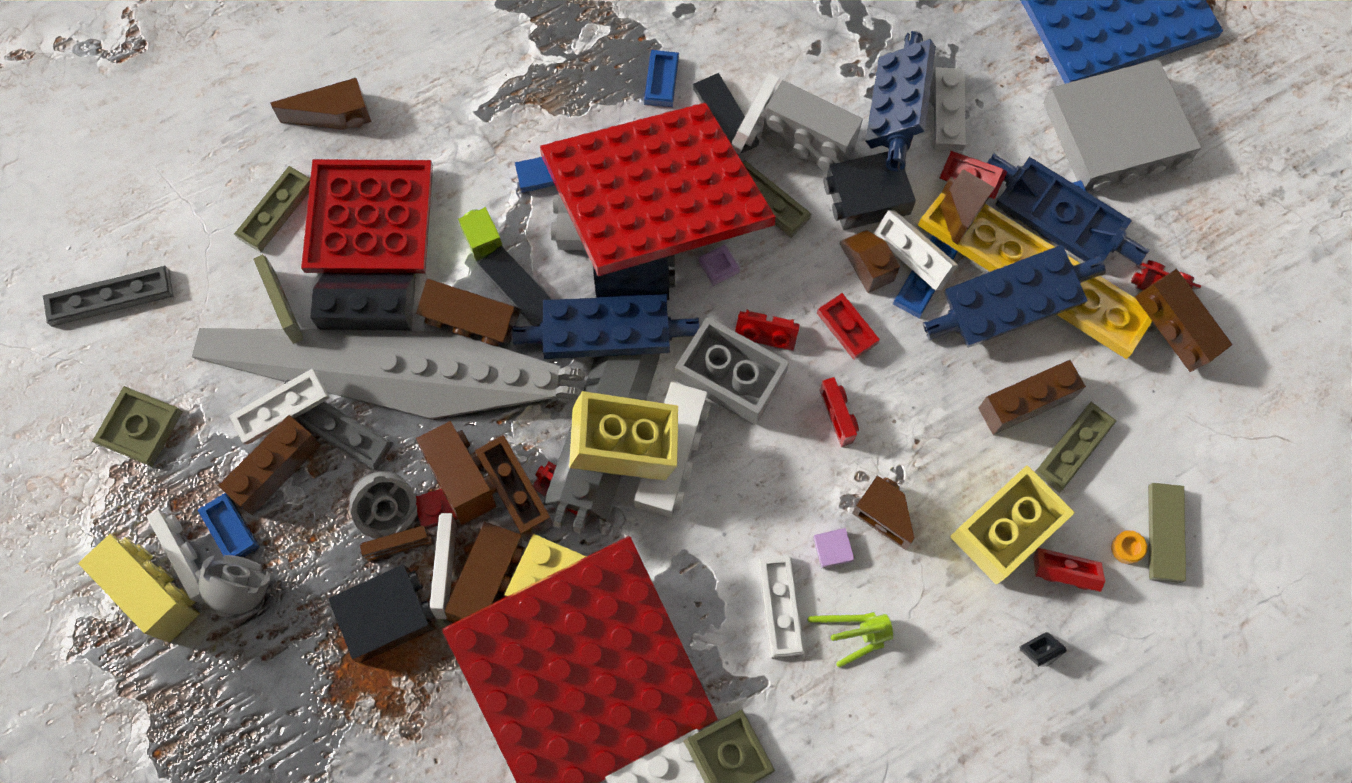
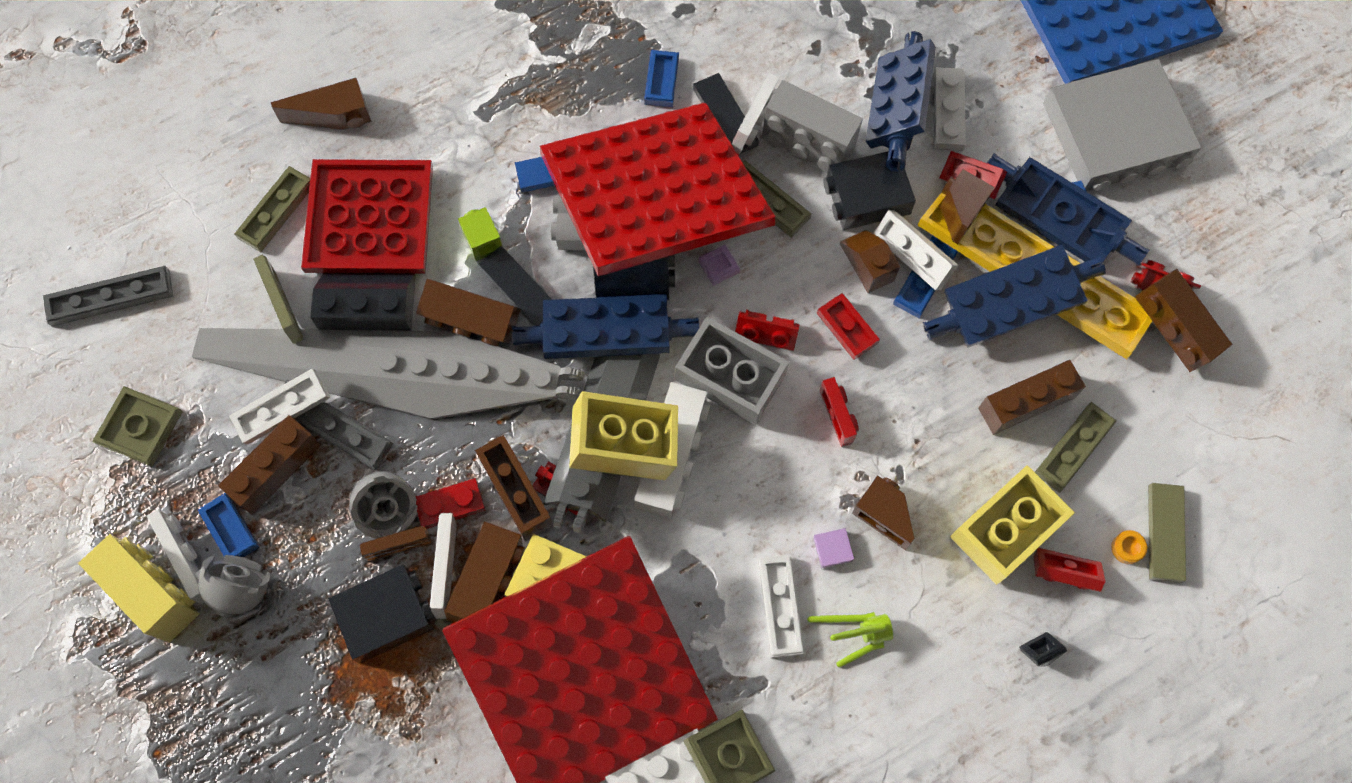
(457, 472): reddish brown brick -> none

